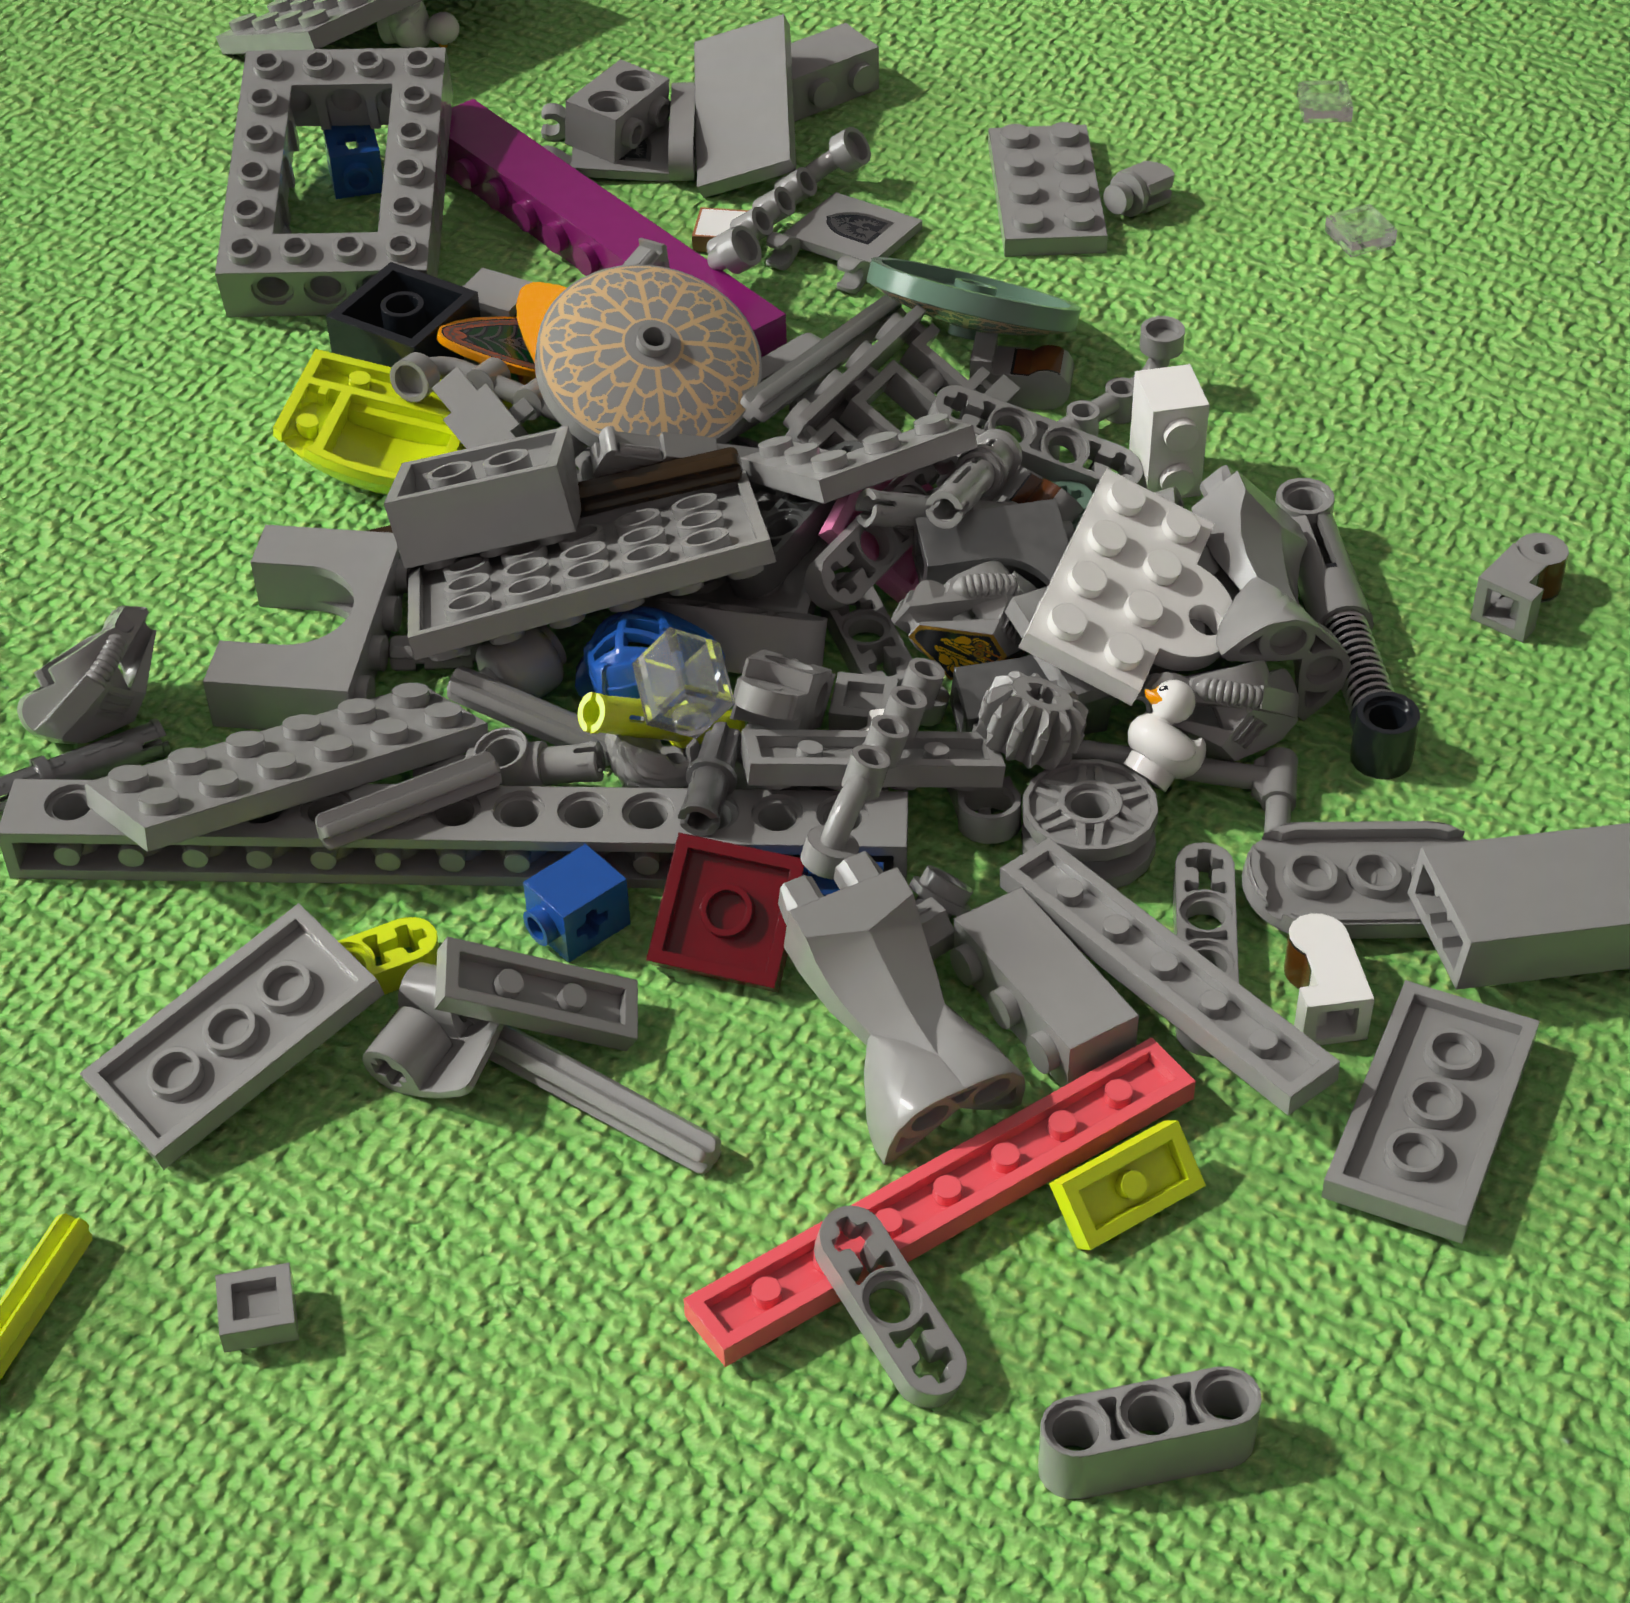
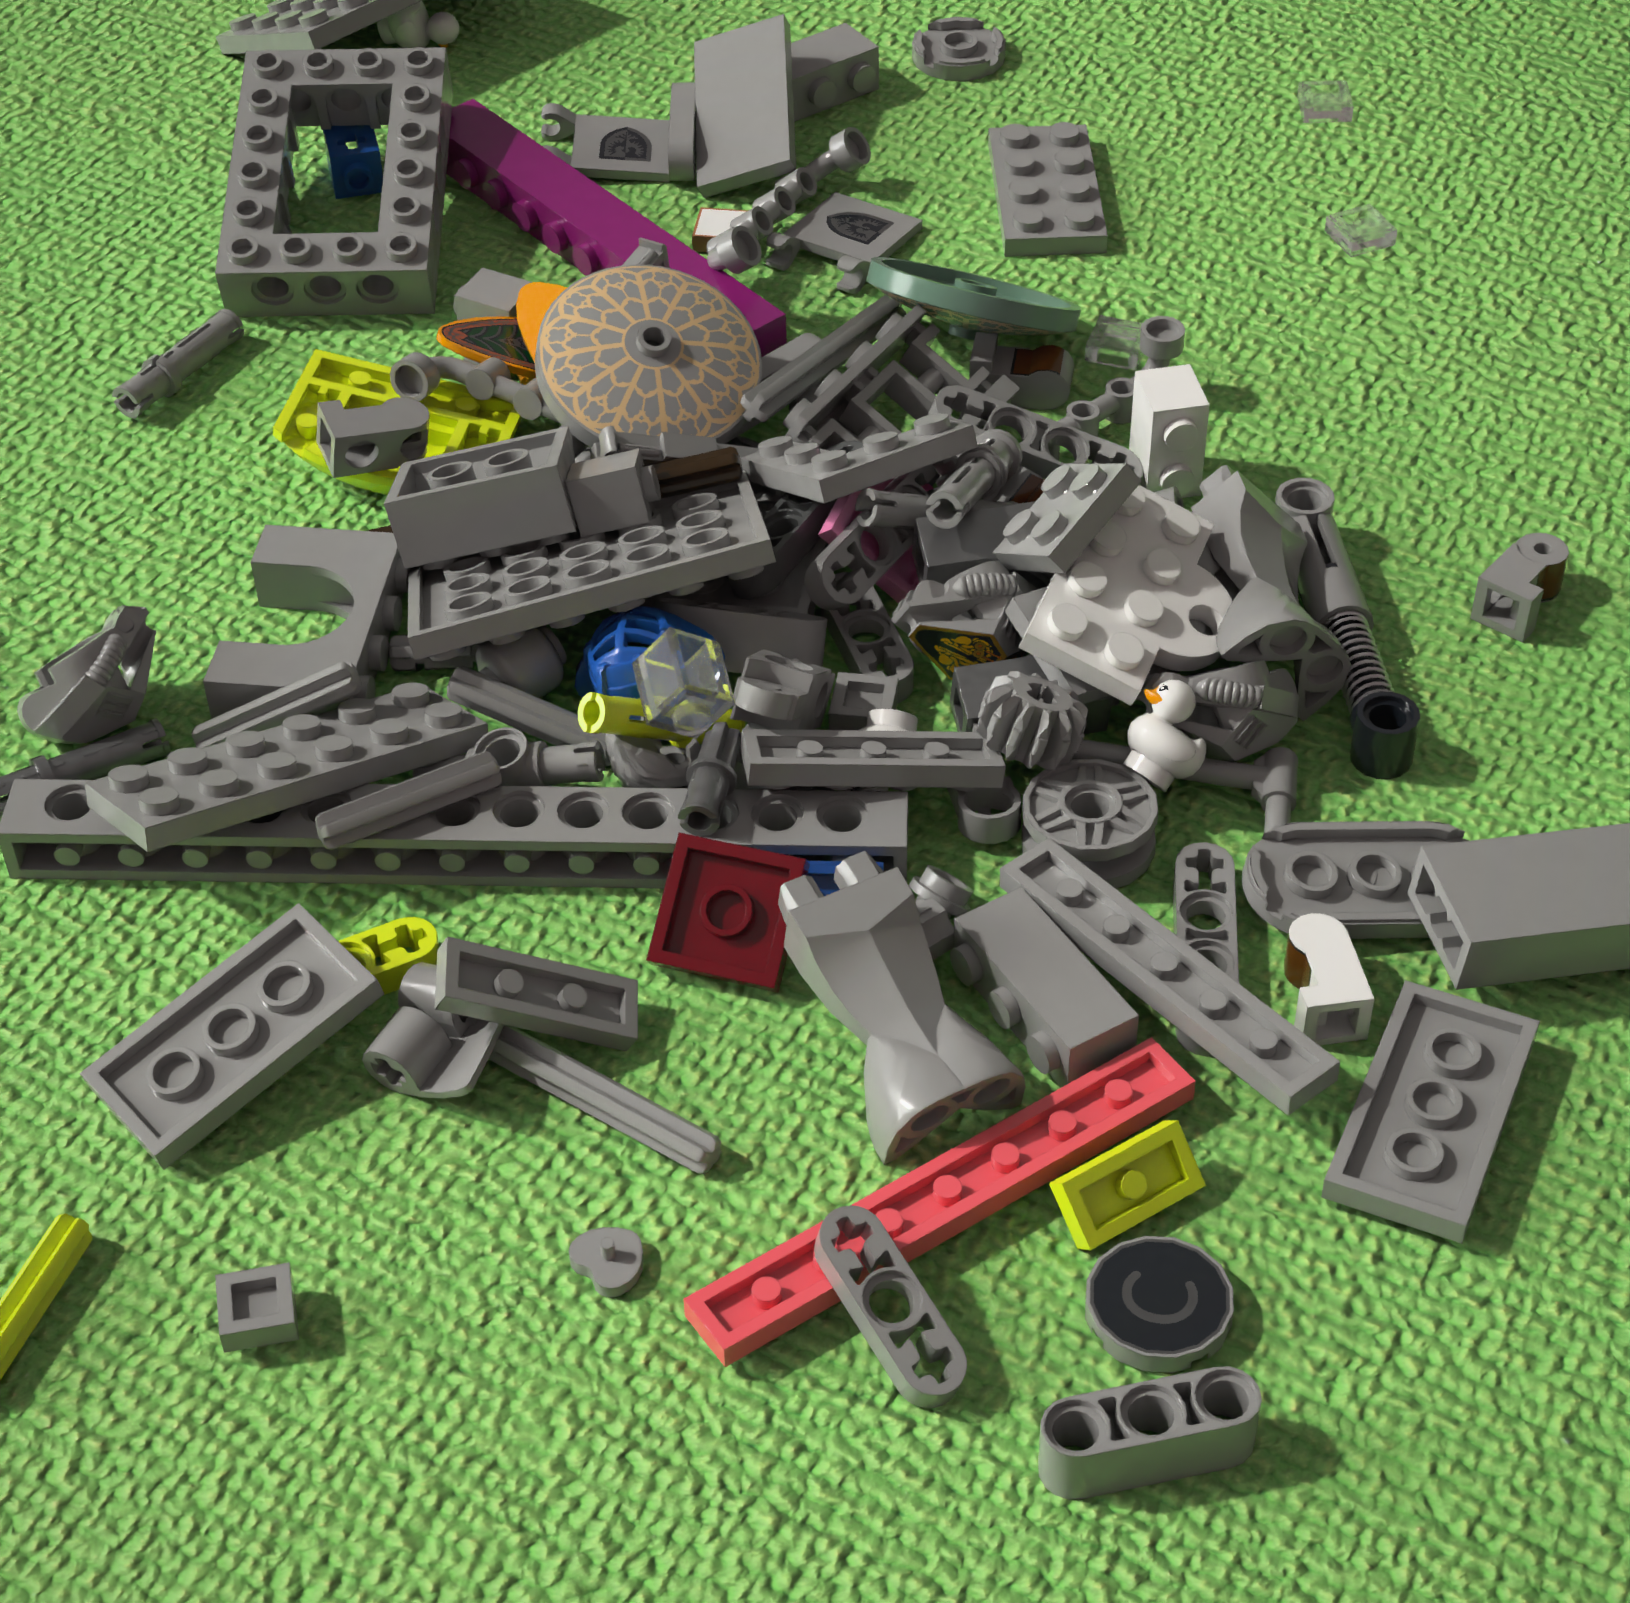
(165, 373): none -> light grey pin
(269, 711): none -> light grey axle
(371, 436): none -> light grey leg
(398, 316): black brick -> none
(479, 414): light grey piece -> none
(576, 903): blue brick -> none
(609, 1258): none -> light grey piece
(612, 492): none -> light grey brick
(617, 111): light grey brick -> none
(914, 703): light grey bar -> none
(958, 49): none -> light grey tile
(1065, 517): none -> light grey plate
(1115, 343): none -> clear tile
(1139, 189): light grey arm -> none
(1159, 1303): none -> black tile

